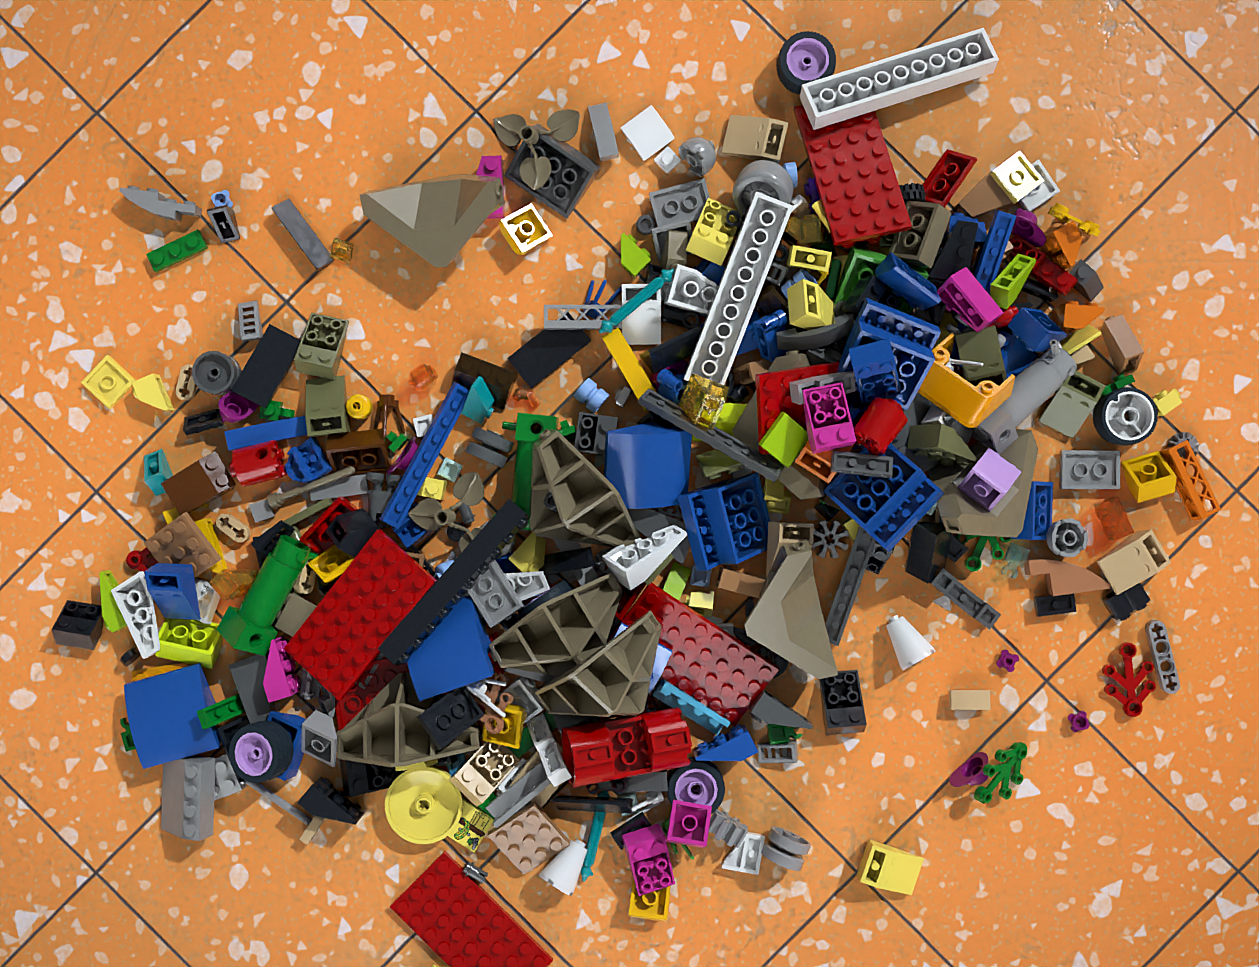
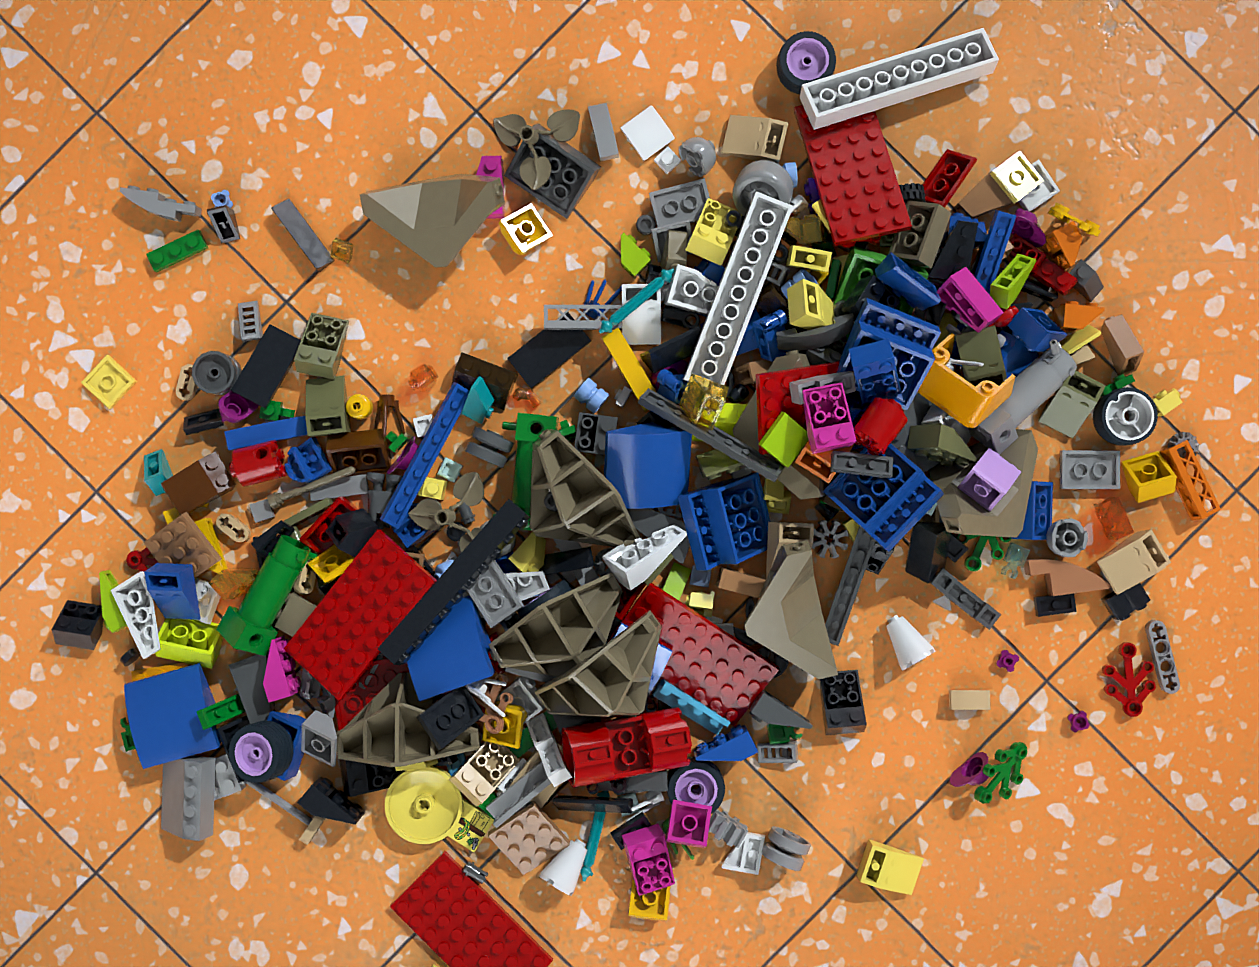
(152, 391): light yellow slope -> none

